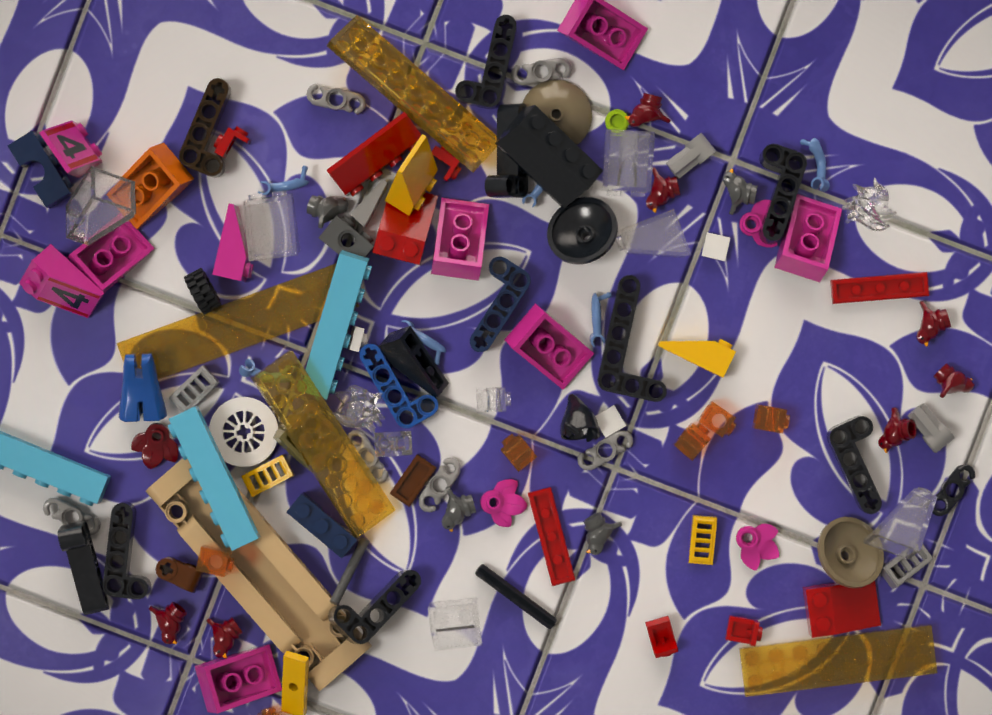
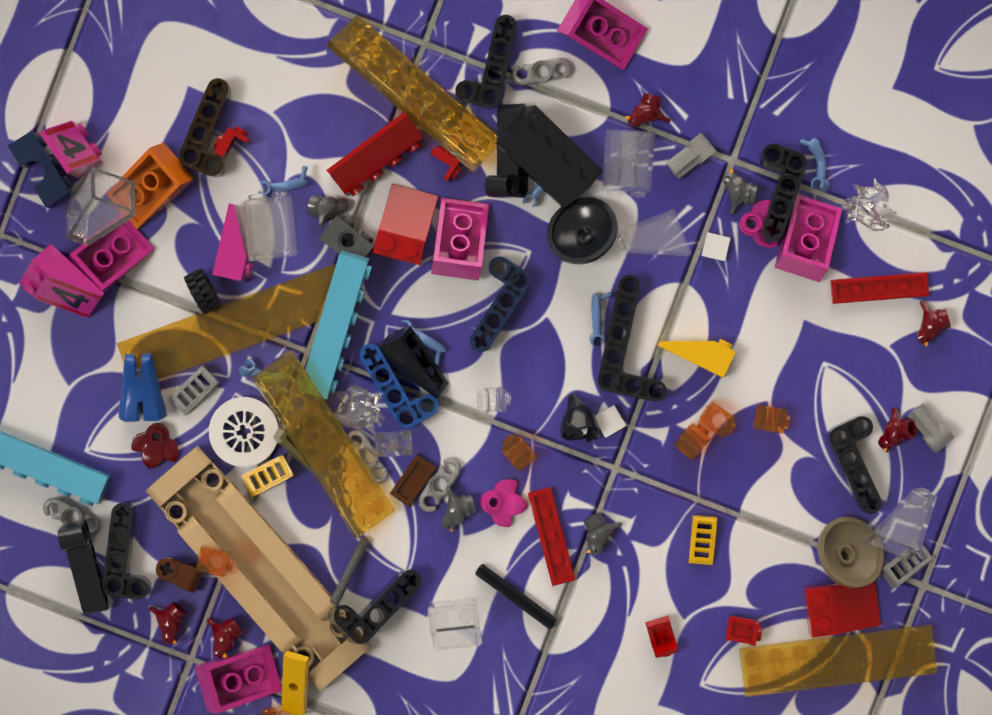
(214, 478): medium azure brick -> none
(321, 525): dark blue arch -> none
(345, 105): light grey piece -> none
(358, 339): white plate -> none
(366, 209): light grey slope -> none
(413, 178): yellow slope -> none
(548, 346): dark pink slope -> none
(569, 100): dark tan dish -> none
(616, 120): lime tile -> none
(616, 448): light grey piece -> none
(662, 191): dark red animal -> none
(759, 547): dark pink plate -> none
(953, 381): dark red animal -> none
(962, 484): black piece -> none

